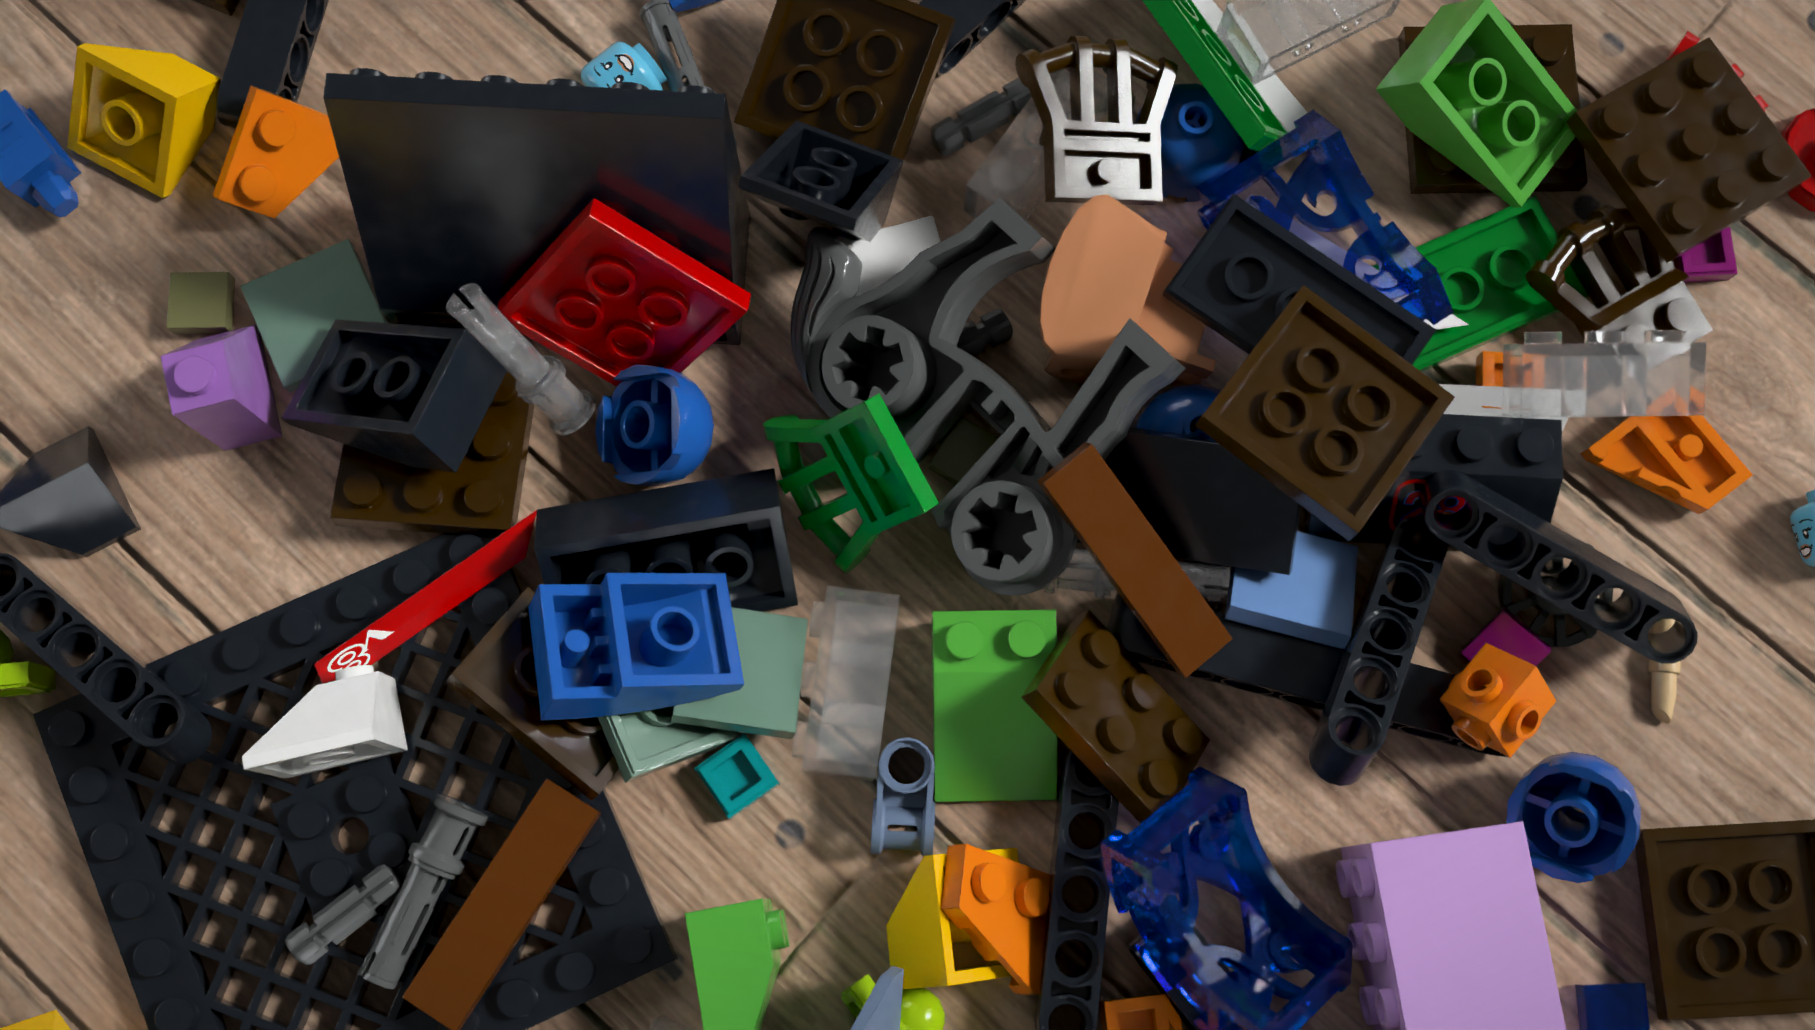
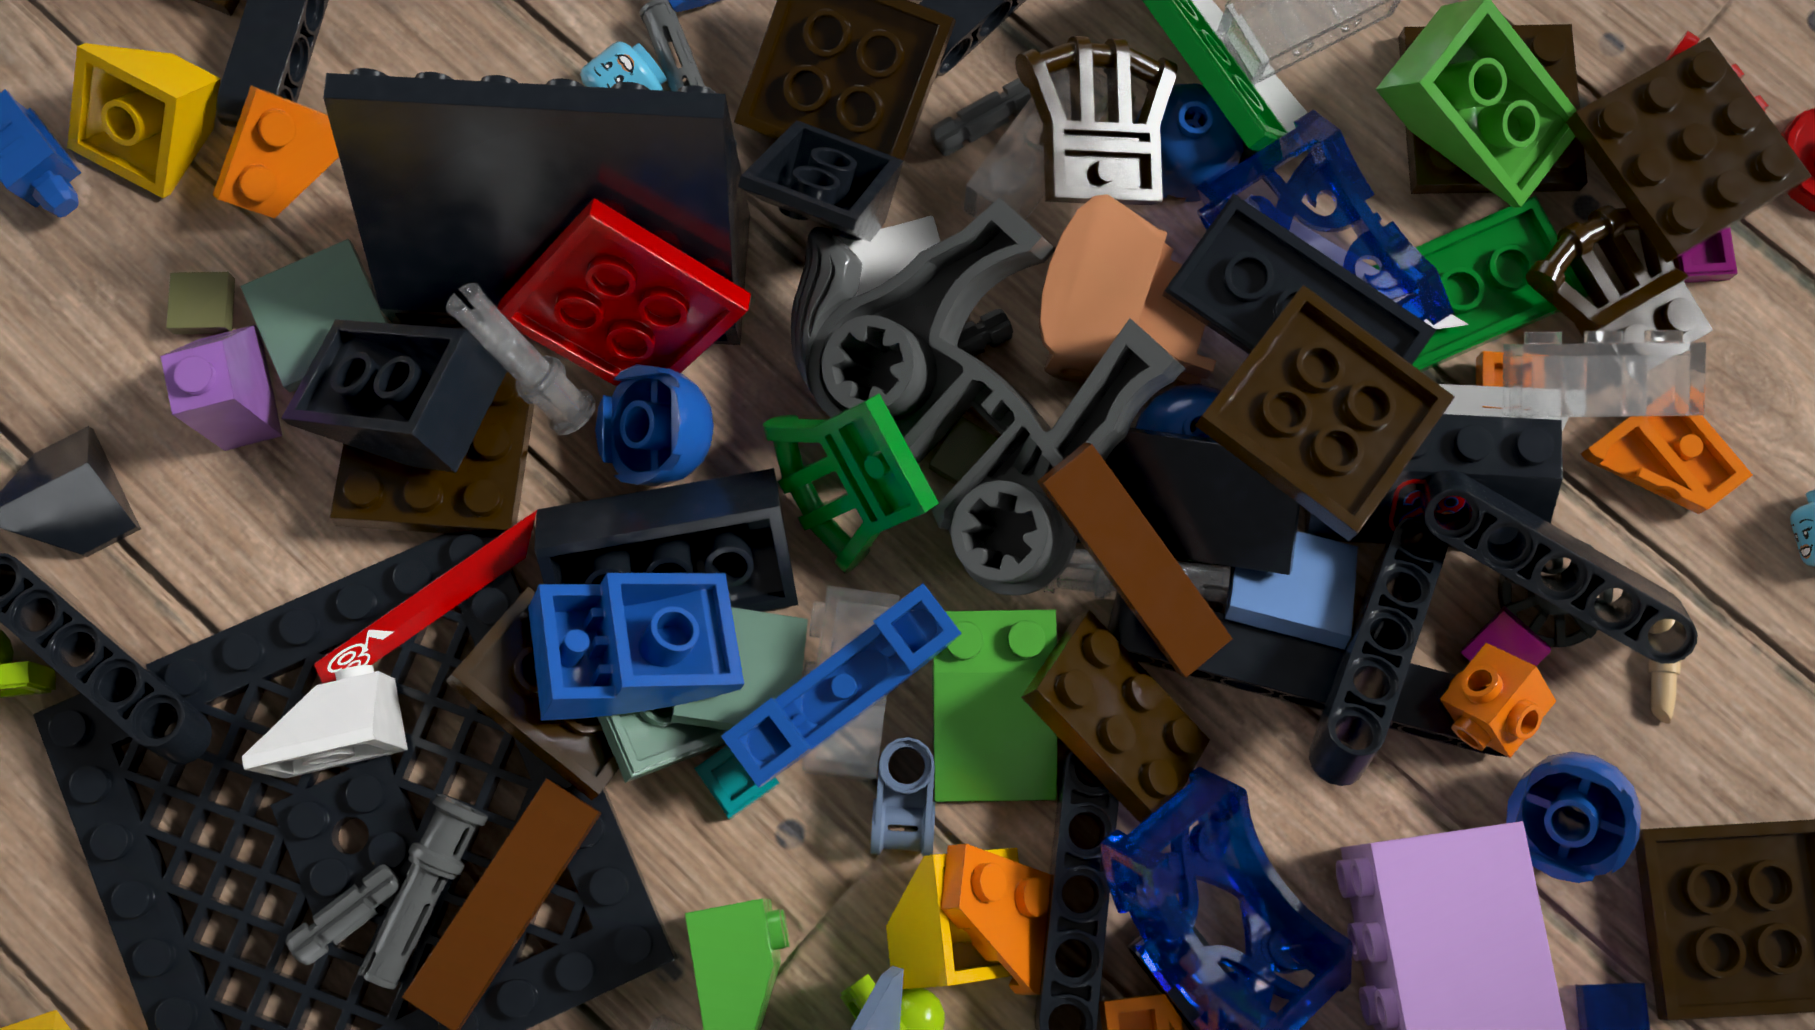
(842, 686): none -> blue slope

